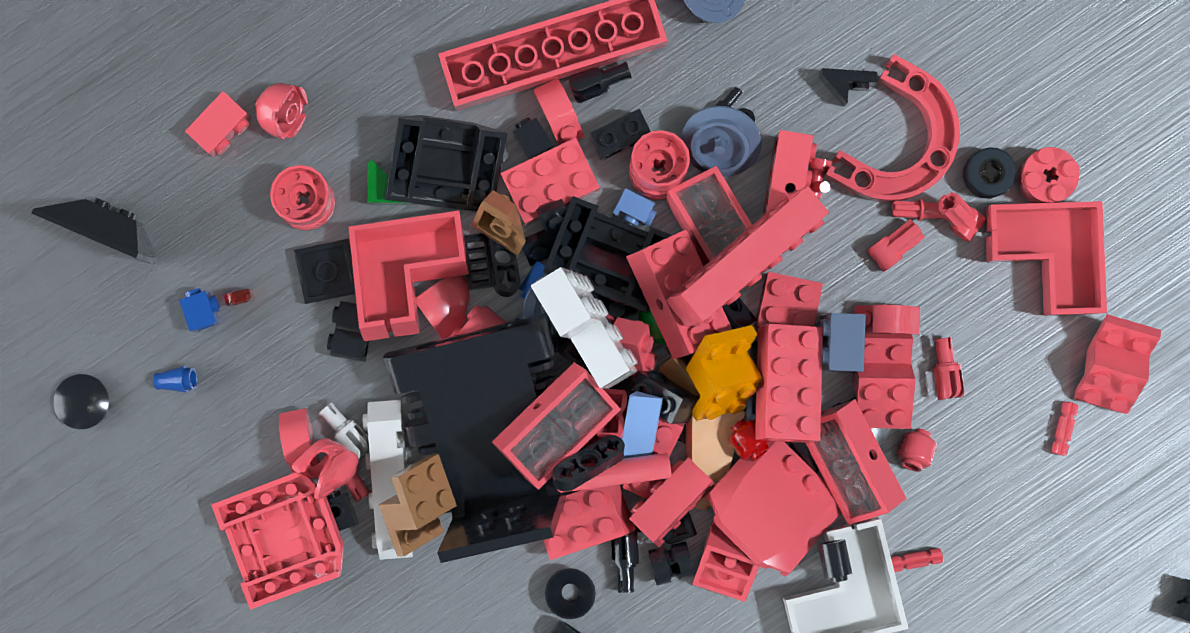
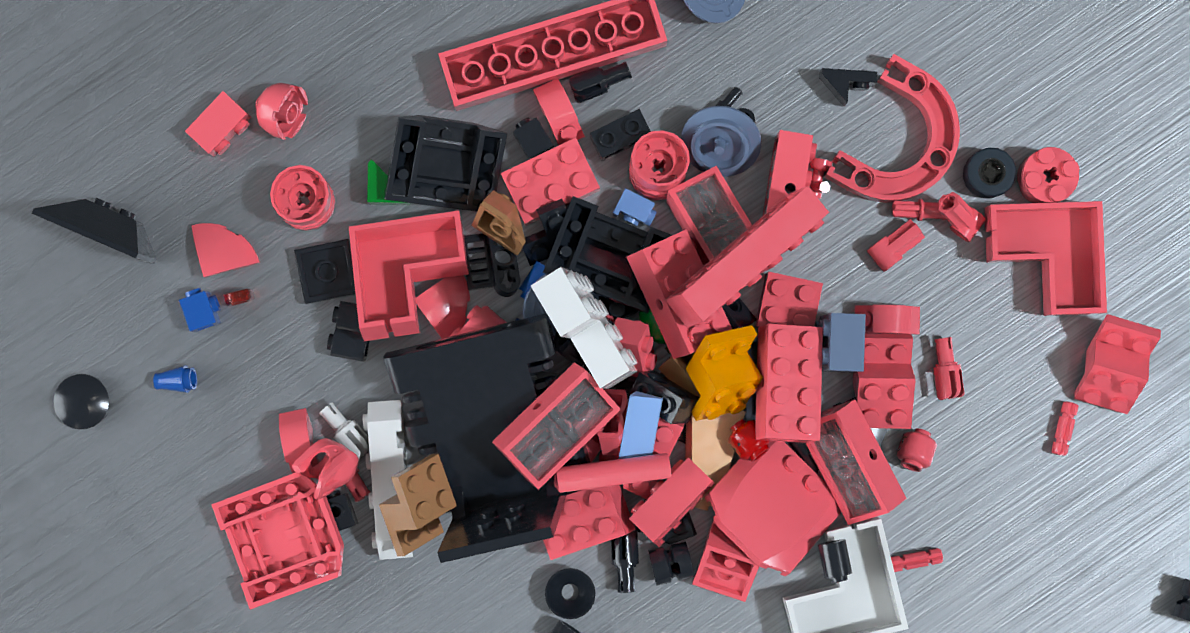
(221, 249): none -> coral brick
(583, 474): black beam -> none

